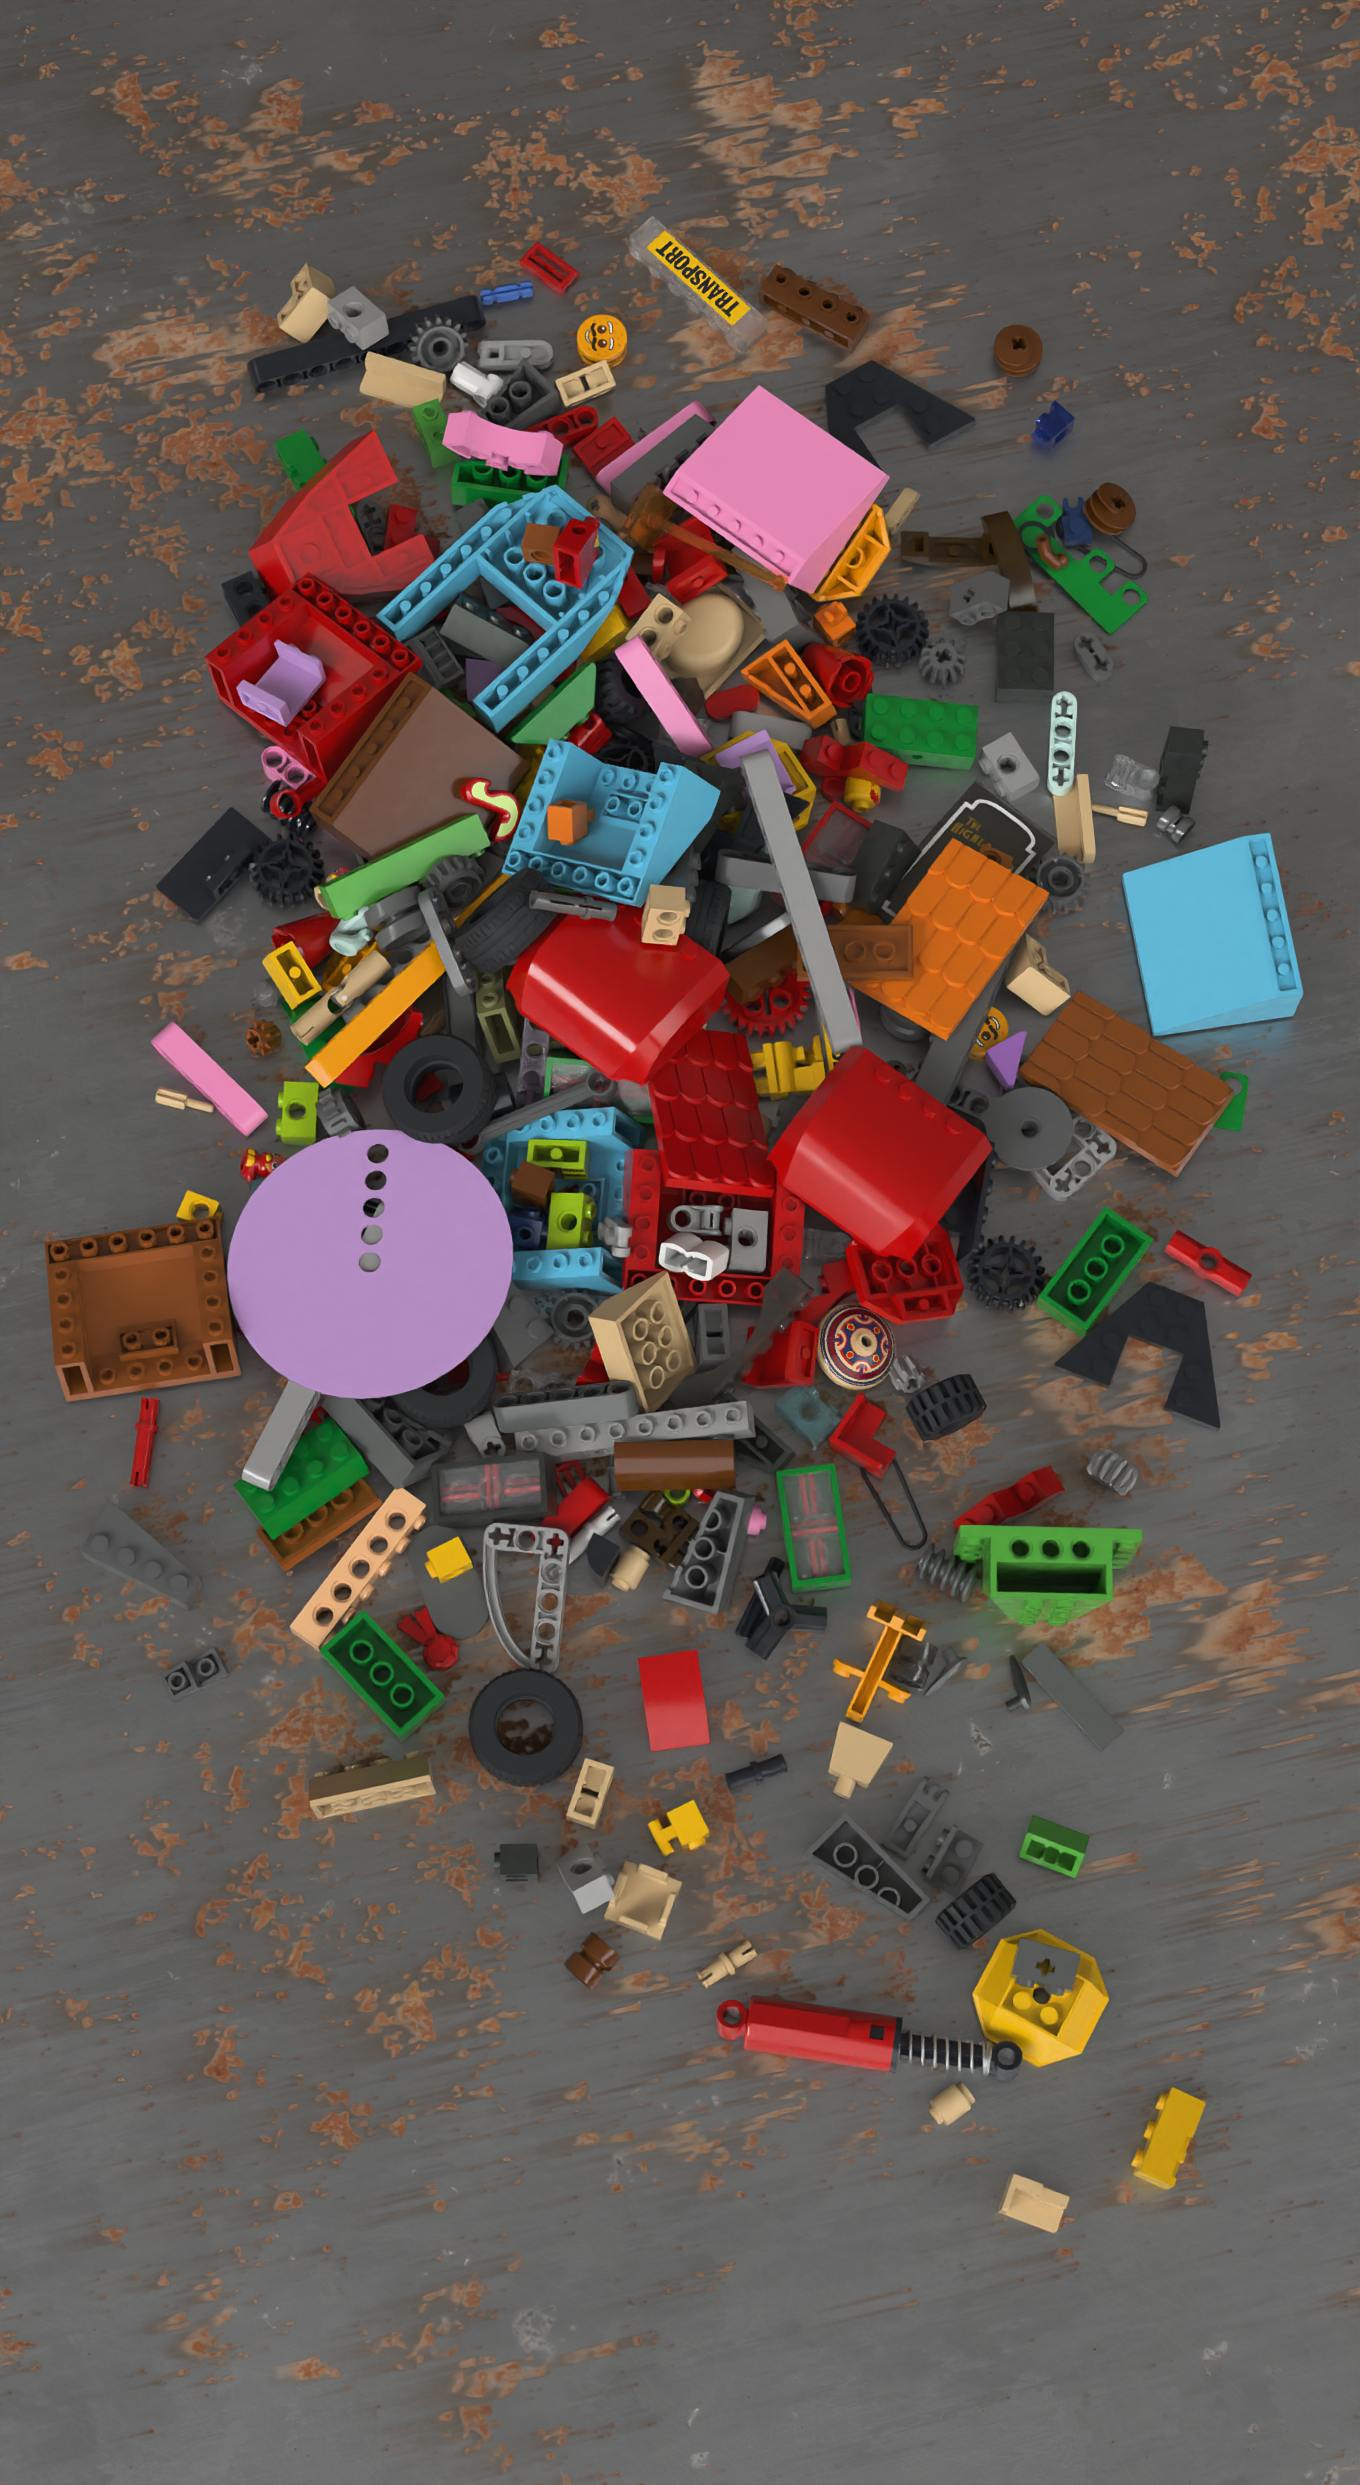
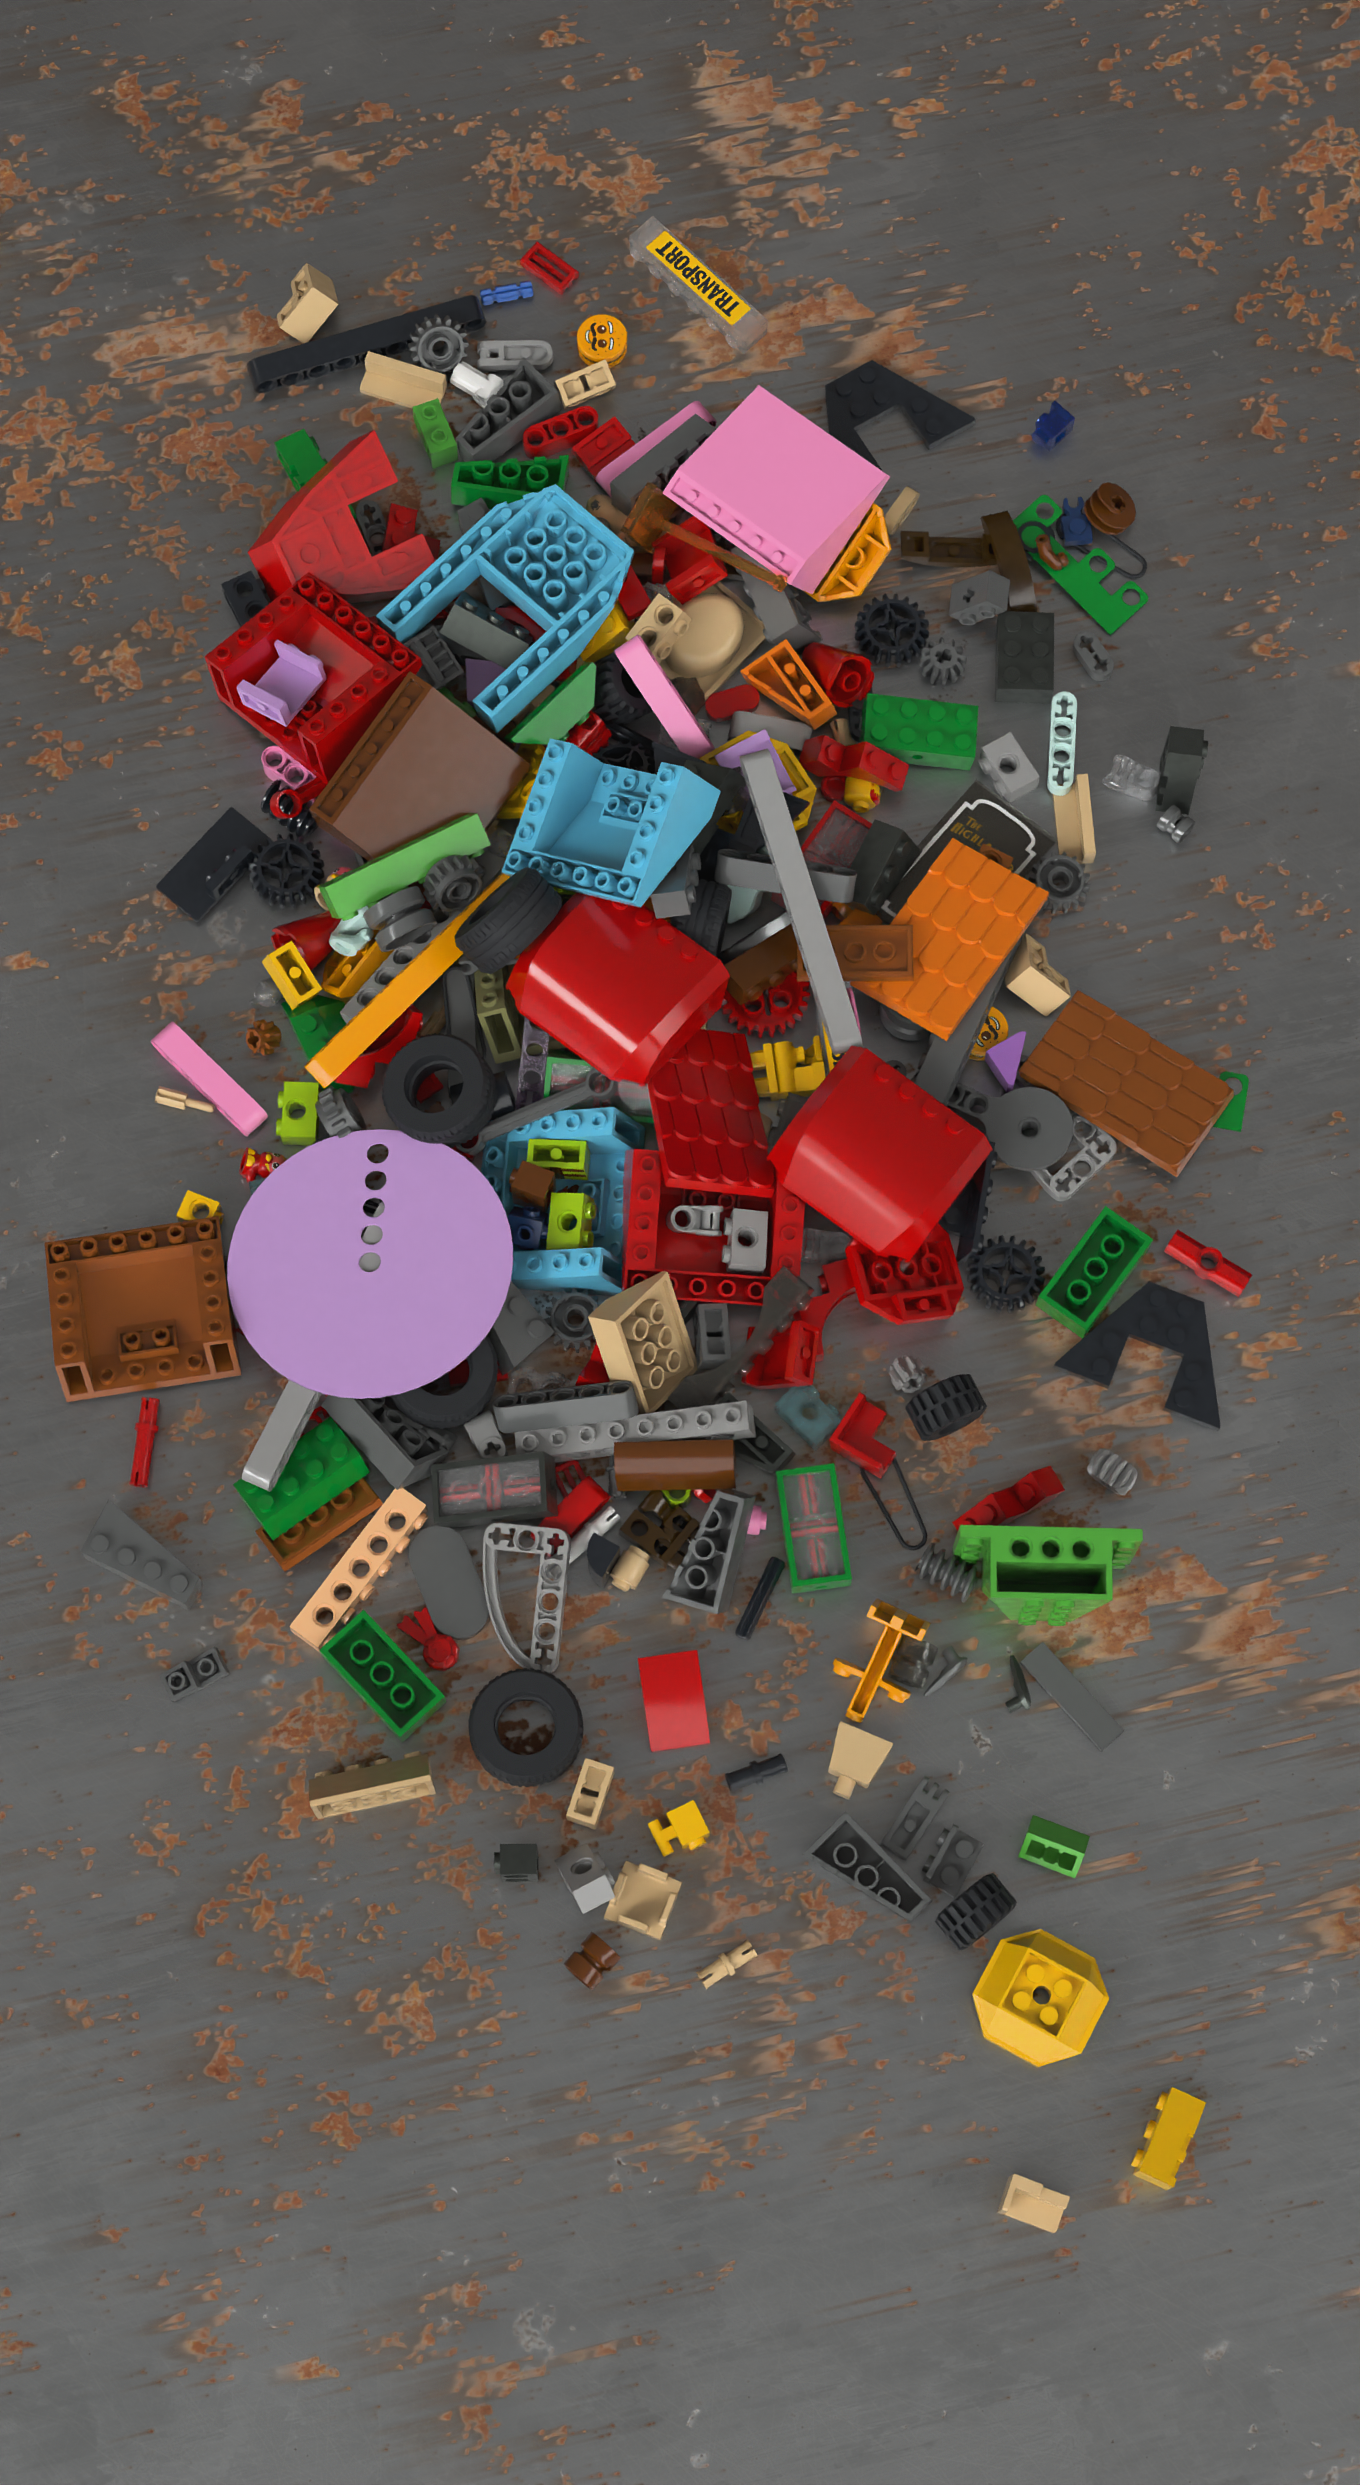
(353, 985): tan piece -> none
(357, 318): light grey brick -> none
(443, 932): dark grey beam -> none
(448, 1560): yellow brick -> none
(498, 801): red animal -> none
(502, 446): bright pink brick -> none
(538, 543): dark orange brick -> none
(568, 821): orange brick -> none
(574, 905): dark grey pin -> none
(576, 551): red torso -> none
(615, 1236): light grey plate -> none
(664, 915): tan brick -> none
(692, 1255): white brick -> none
(799, 1617): black piece -> none
(814, 308): reddish brown brick -> none
(834, 624): orange brick -> none
(844, 1355): dish -> none
(853, 2038): red piece -> none
(951, 2103): tan brick -> none
(1018, 350): reddish brown piece -> none
(1062, 1962): dark grey brick -> none
(1124, 813): tan axle -> none
(1213, 937): medium azure slope -> none

